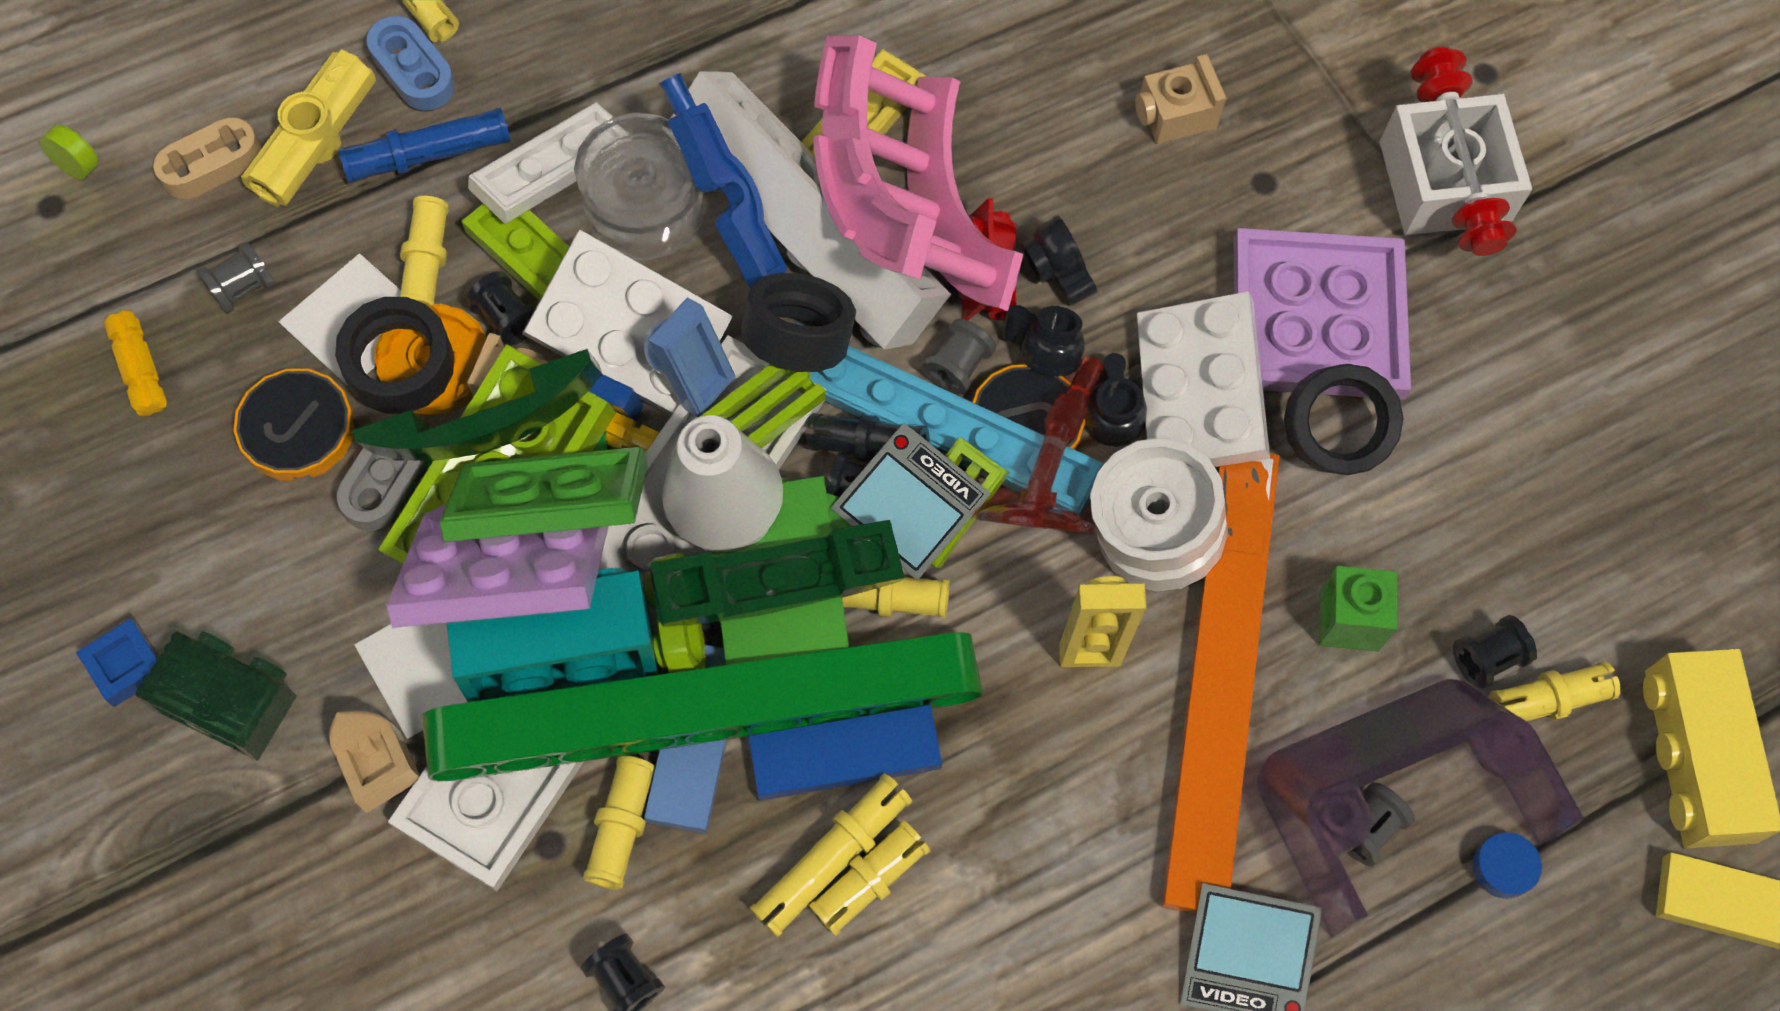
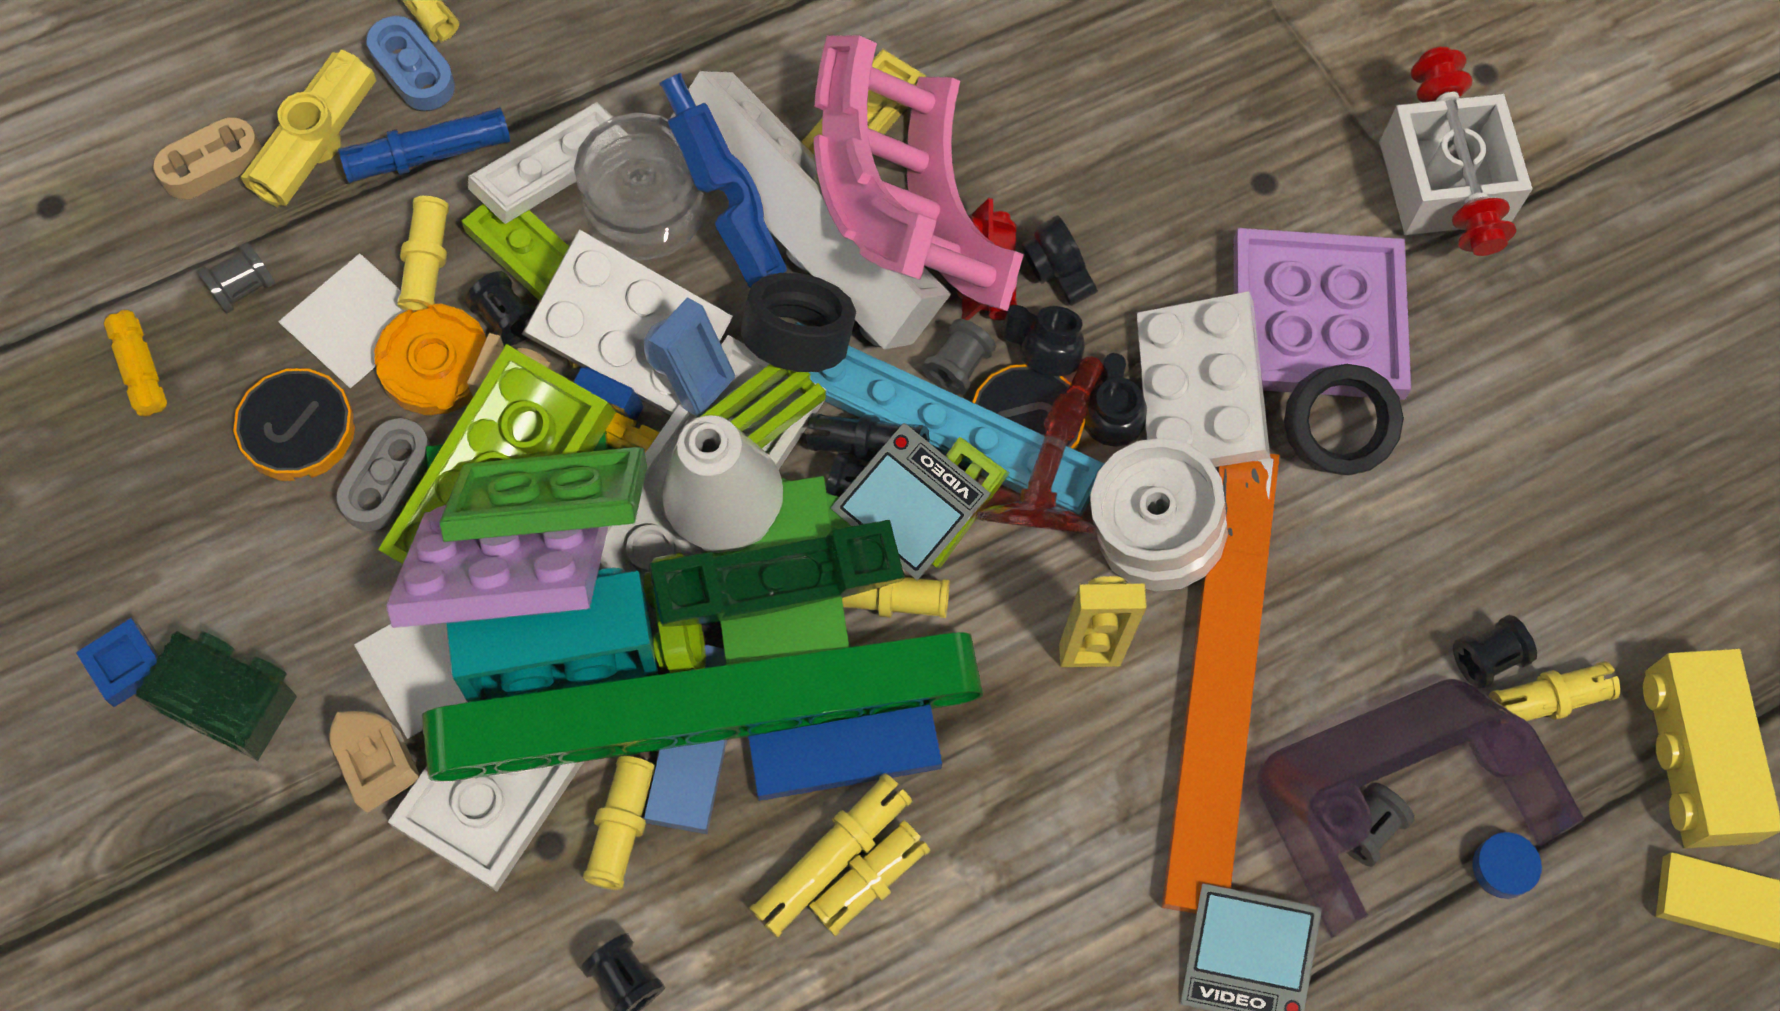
(69, 151): lime tile -> none
(383, 316): black tyre -> none
(557, 388): dark green slope -> none
(1181, 101): tan brick -> none
(1358, 608): bright green brick -> none

